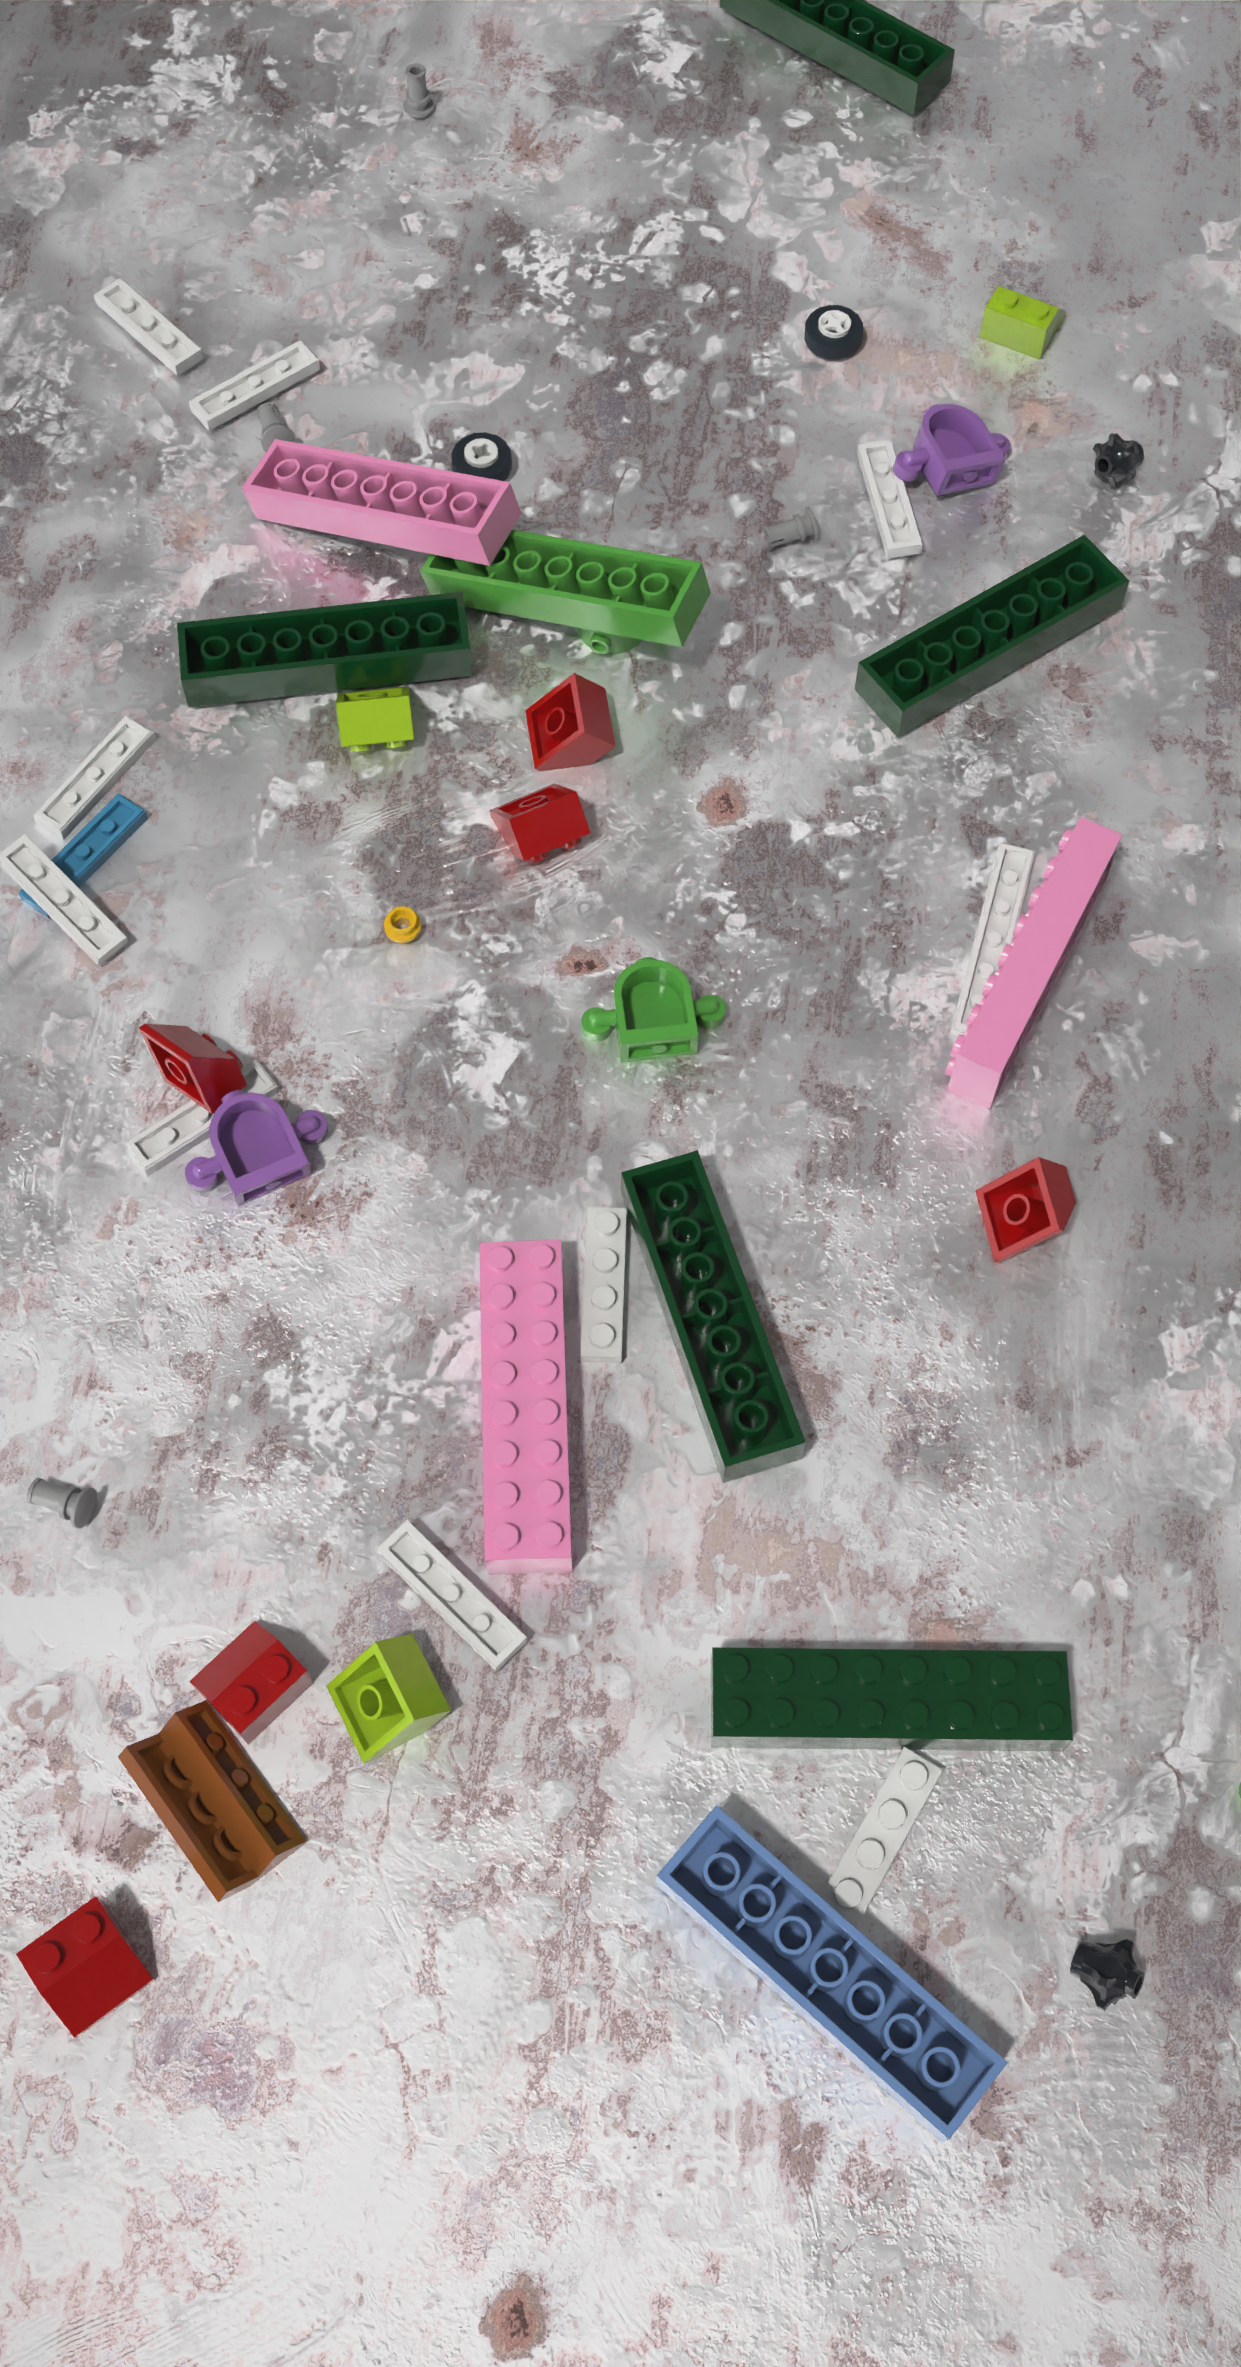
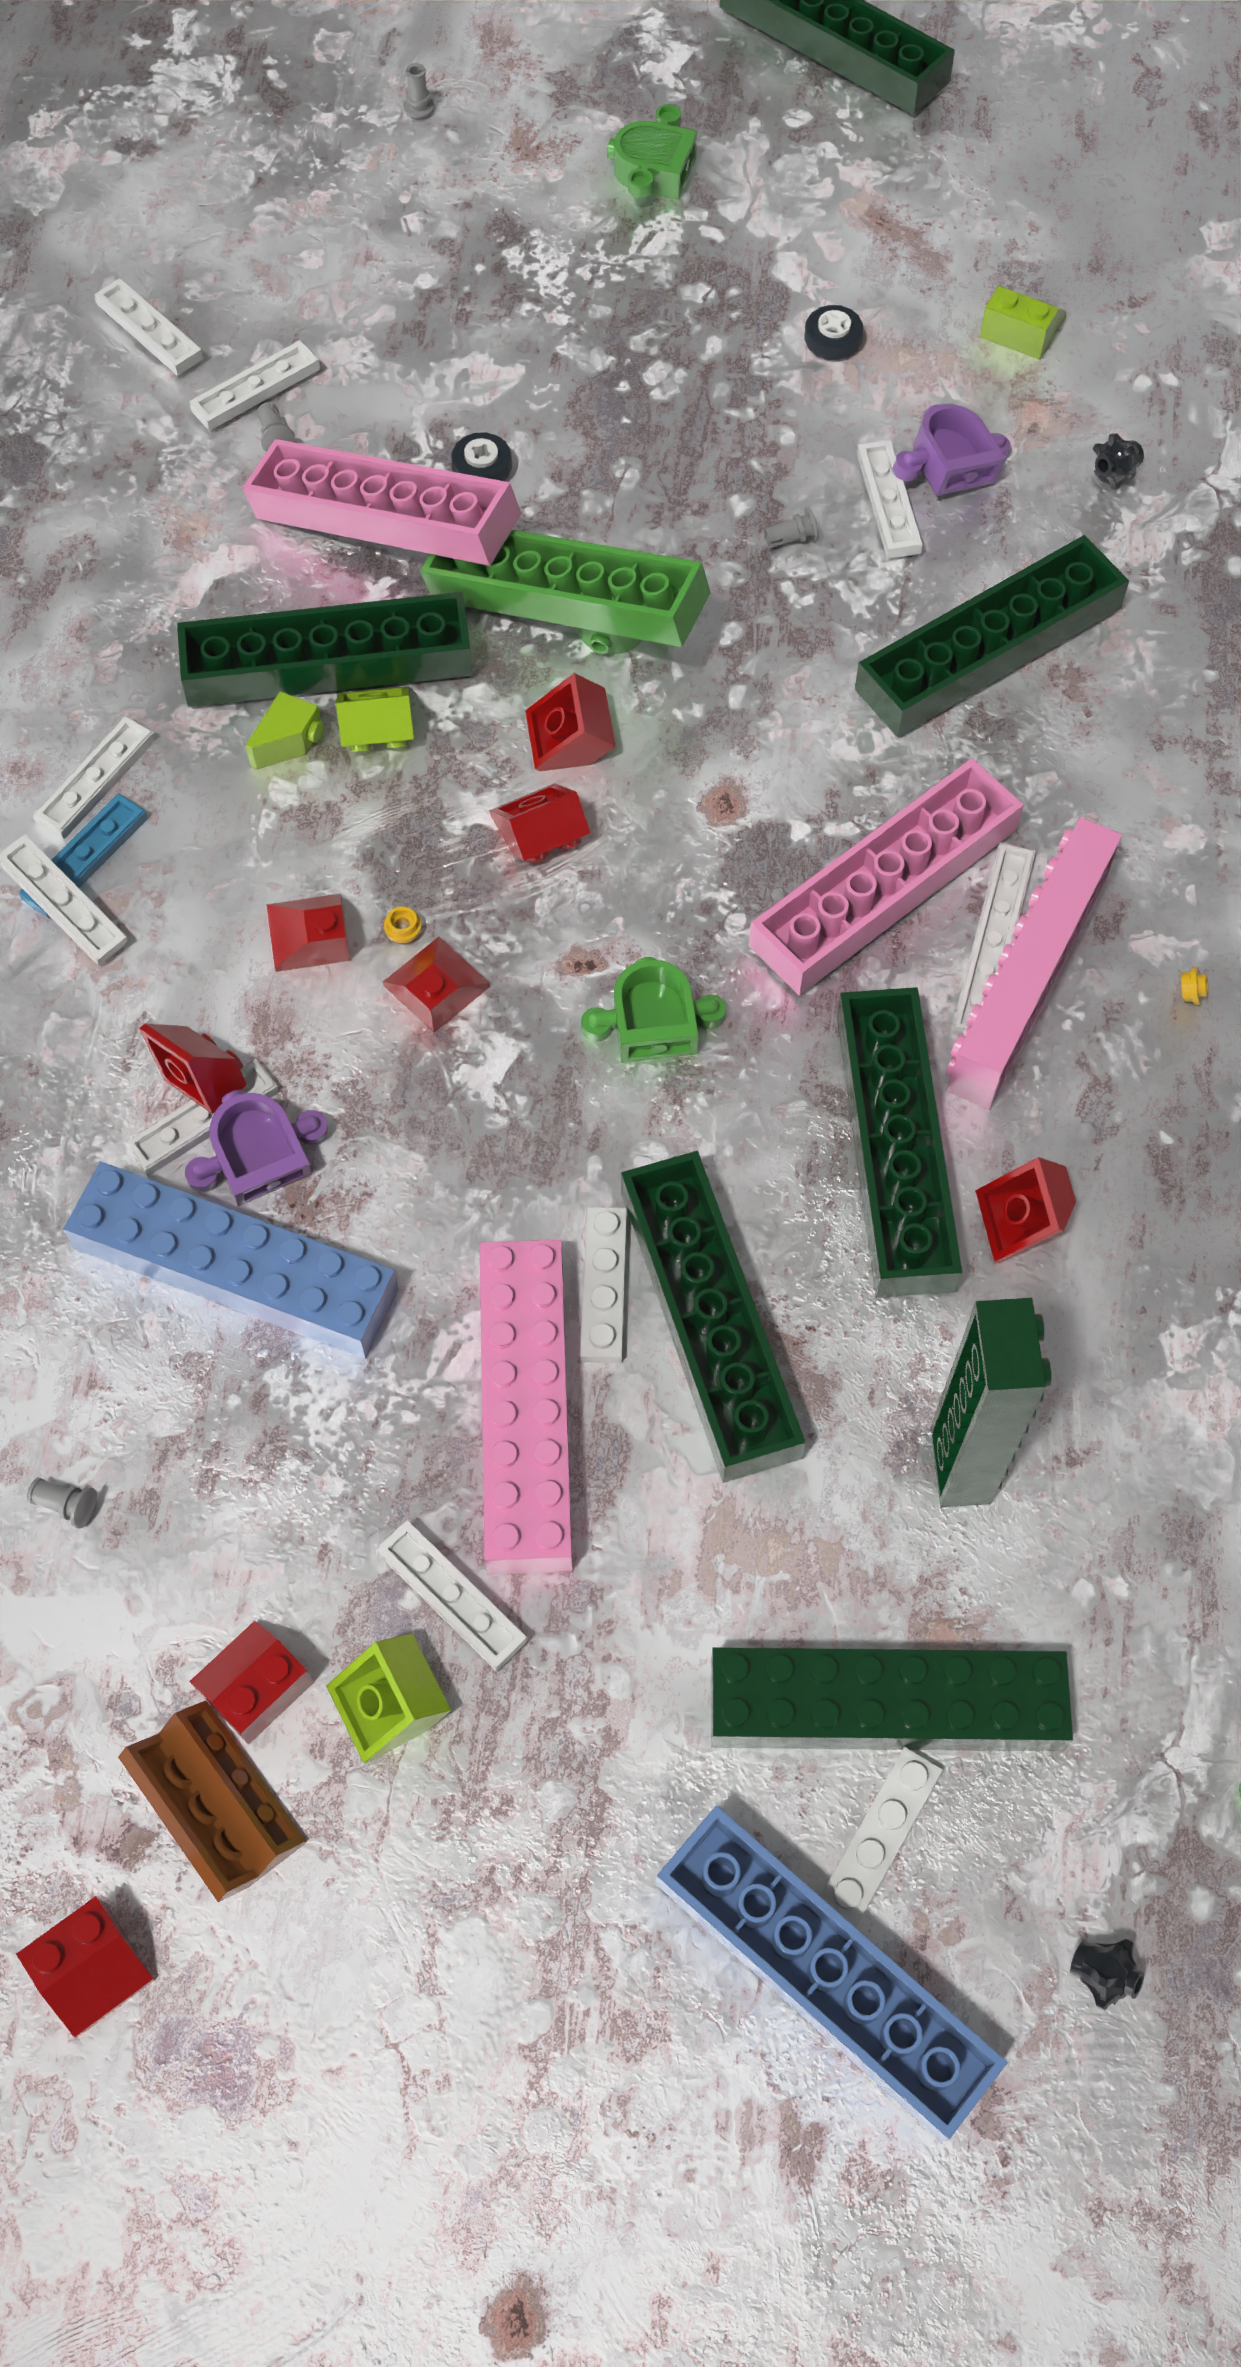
(232, 1259): none -> medium blue brick
(284, 731): none -> lime slope
(308, 932): none -> red slope
(436, 984): none -> red slope
(654, 155): none -> bright green piece
(884, 876): none -> bright pink brick
(898, 1143): none -> dark green brick
(988, 1400): none -> dark green brick
(1194, 986): none -> yellow plate

